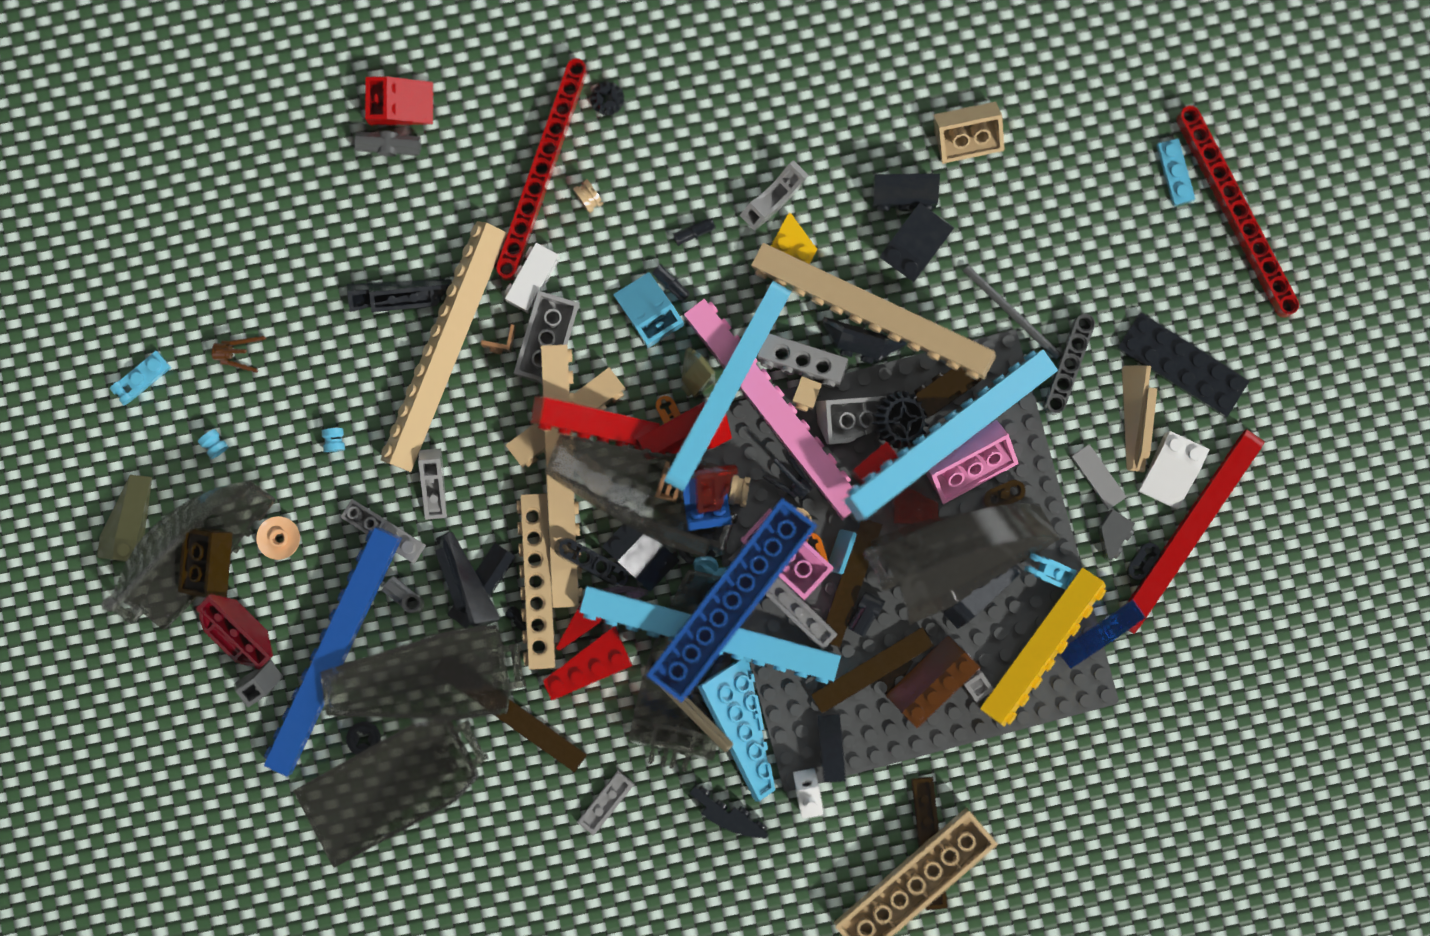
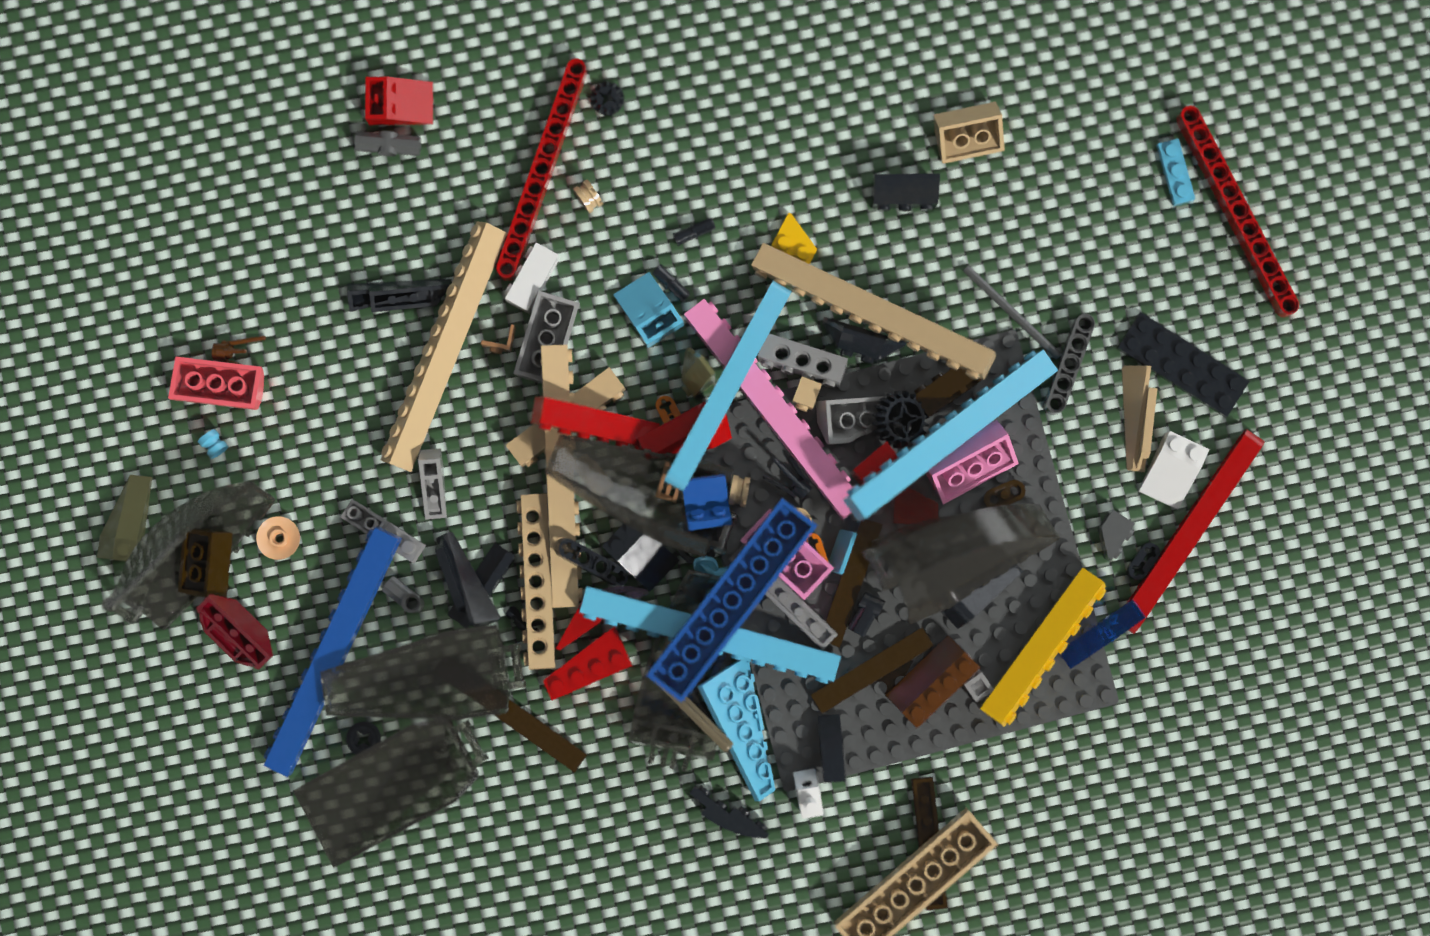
(141, 377): medium azure plate -> none
(217, 383): none -> coral brick
(258, 683): dark grey slope -> none
(333, 440): medium azure wheel -> none
(605, 803): light grey tile -> none
(712, 487): clear red wing -> none
(774, 196): light grey arch -> none
(916, 242): black slope -> none
(1052, 571): medium azure hinge -> none
(1098, 476): light grey tile -> none

